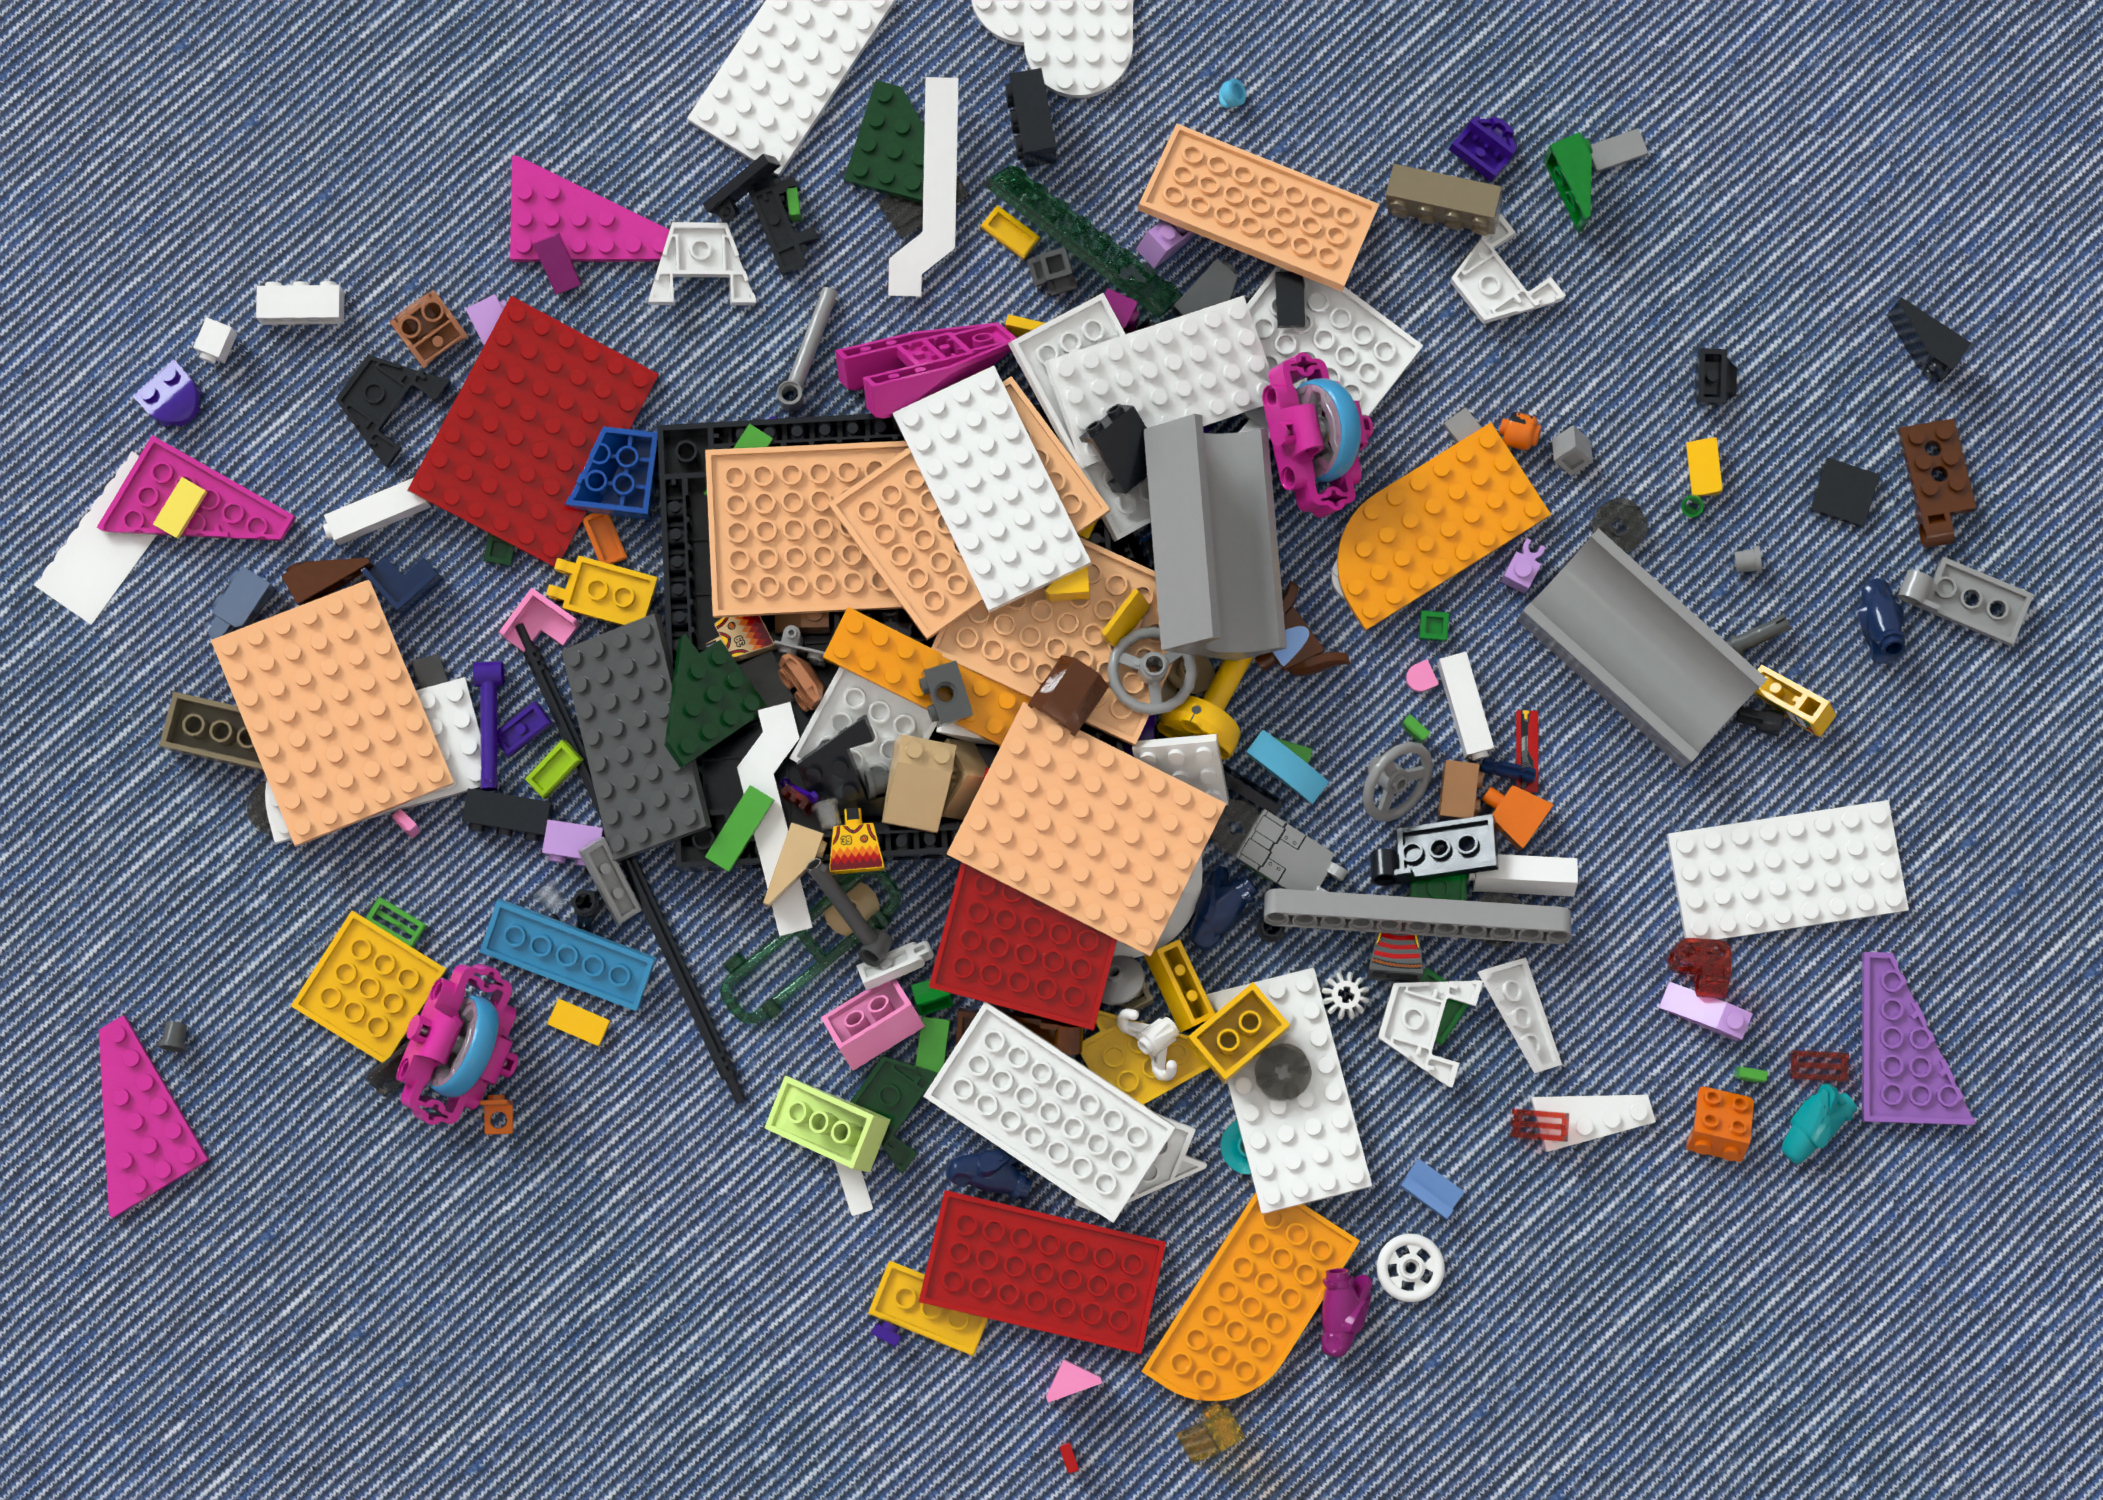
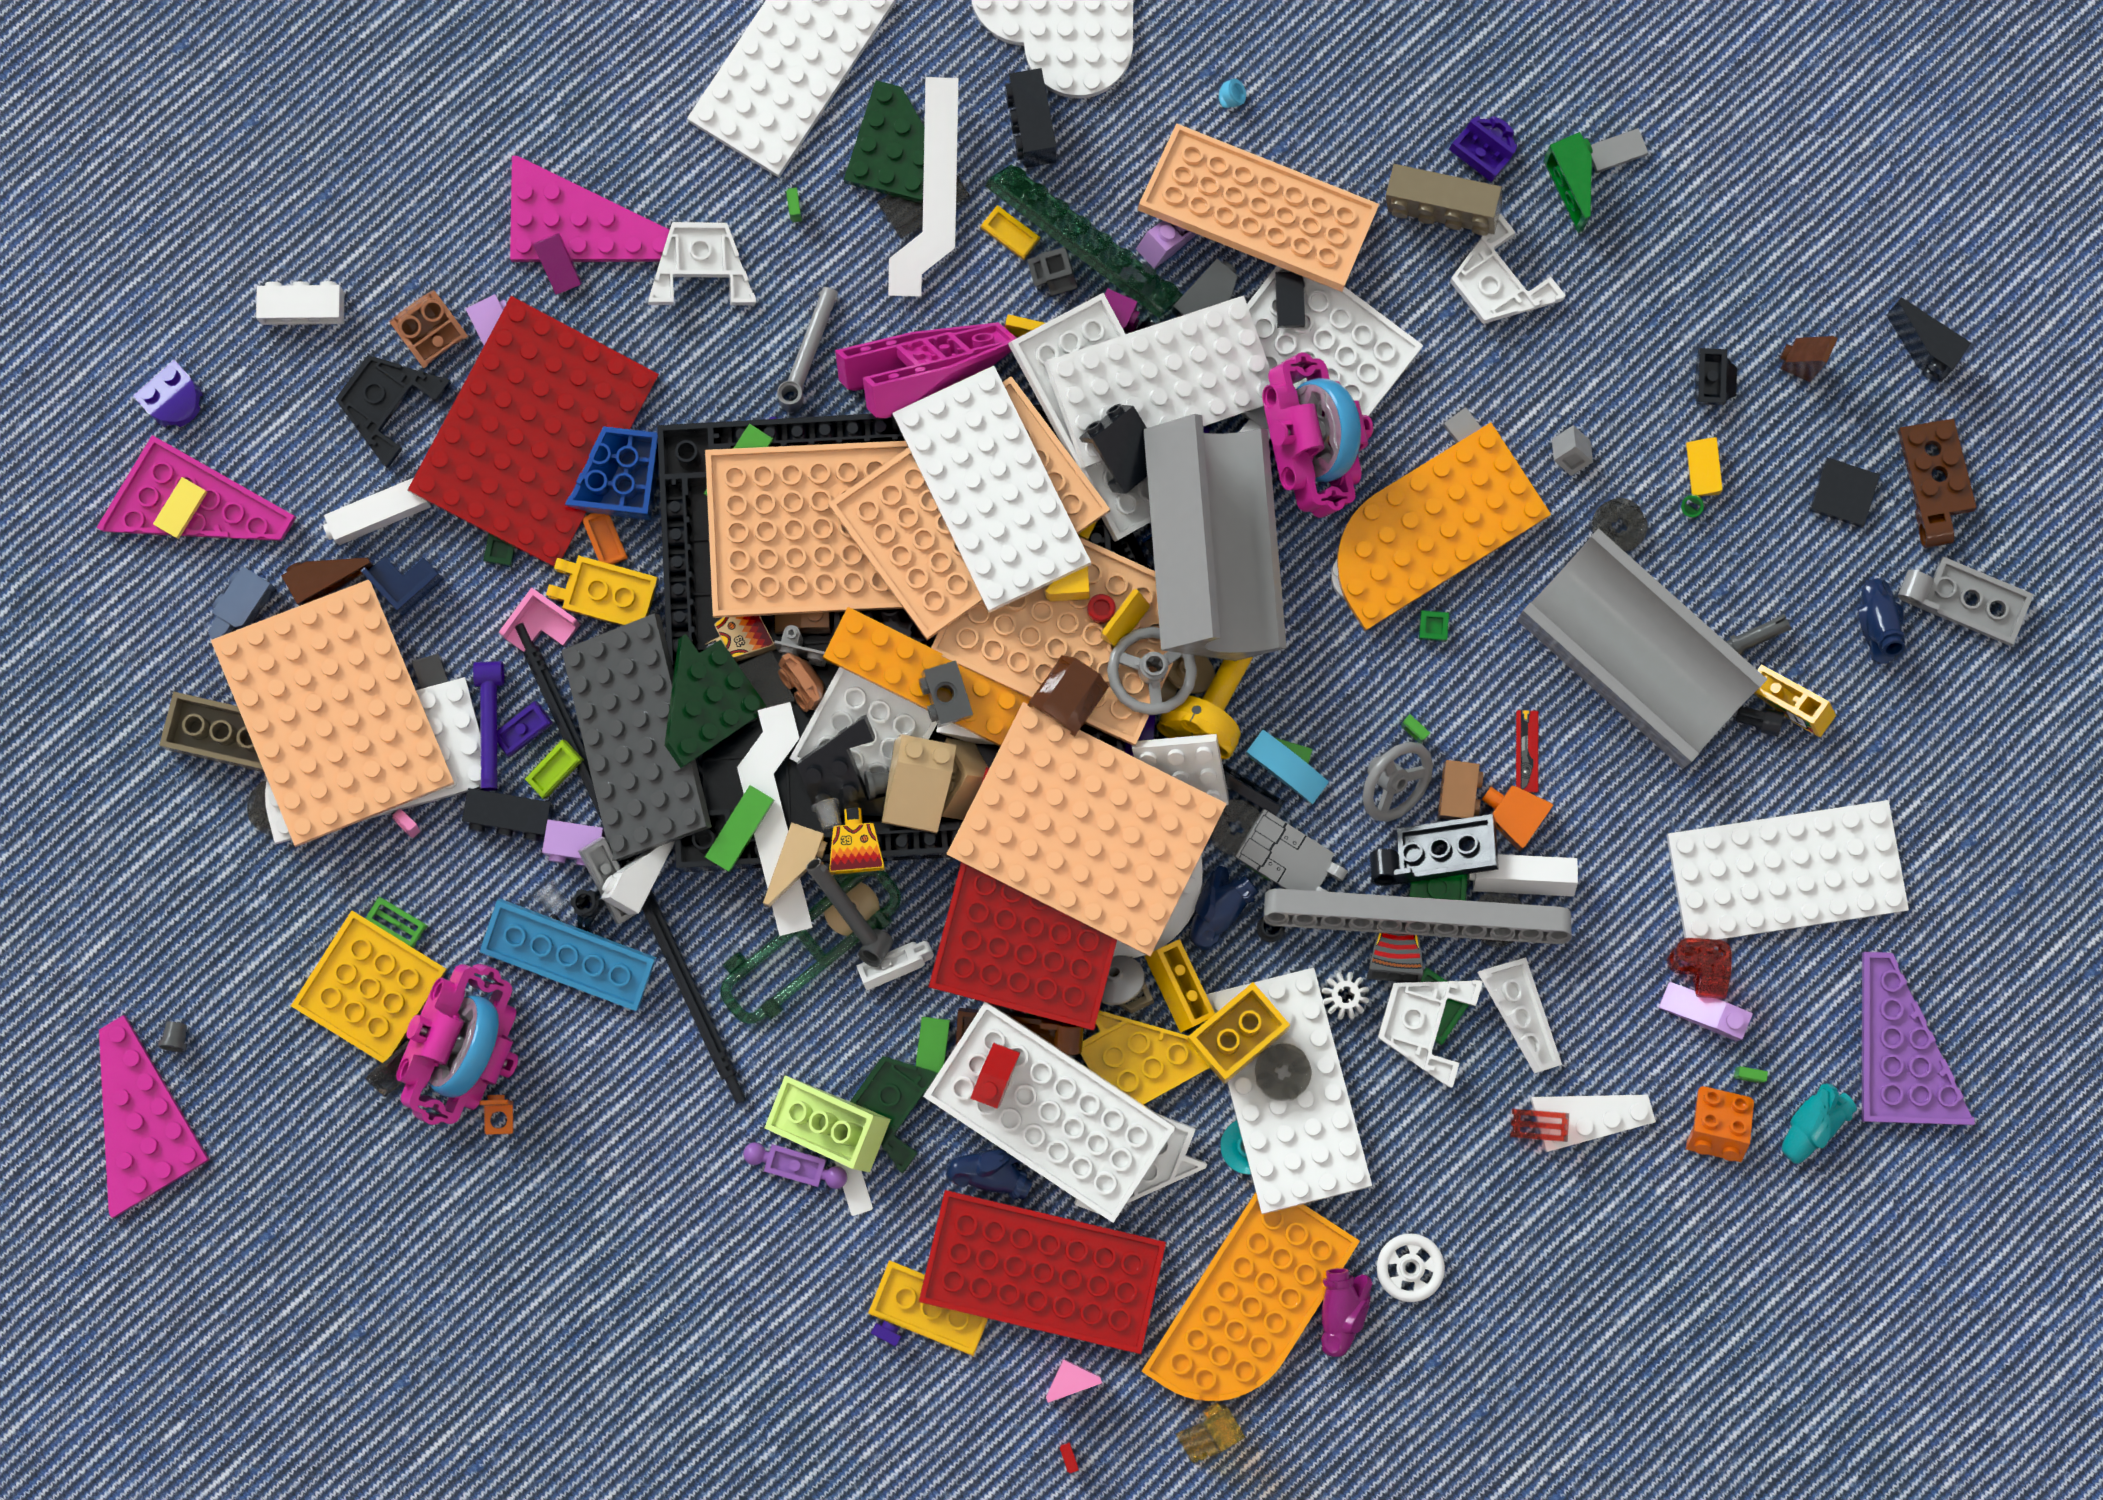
(94, 561): white sticker -> none
(214, 341): white brick -> none
(579, 1022): yellow tile -> none
(633, 882): none -> white slope
(724, 200): black hinge -> none
(784, 240): black hinge -> none
(795, 1165): none -> medium lavender plate
(796, 798): clear red tile -> none
(812, 796): dark purple hinge -> none
(872, 1023): bright pink slope -> none
(930, 999): green piece -> none
(995, 1075): none -> red slope
(1101, 608): none -> red tile
(1152, 1040): white piece -> none
(1303, 652): reddish brown torso -> none
(1421, 677): bright pink tile -> none
(1431, 1189): medium blue panel -> none
(1465, 706): white brick -> none
(1508, 770): dark blue axle -> none
(1520, 431): orange head -> none
(1522, 568): lavender brick -> none
(1748, 560): light grey piece -> none
(1807, 356): none -> reddish brown slope
(1844, 1066): clear red tile -> none

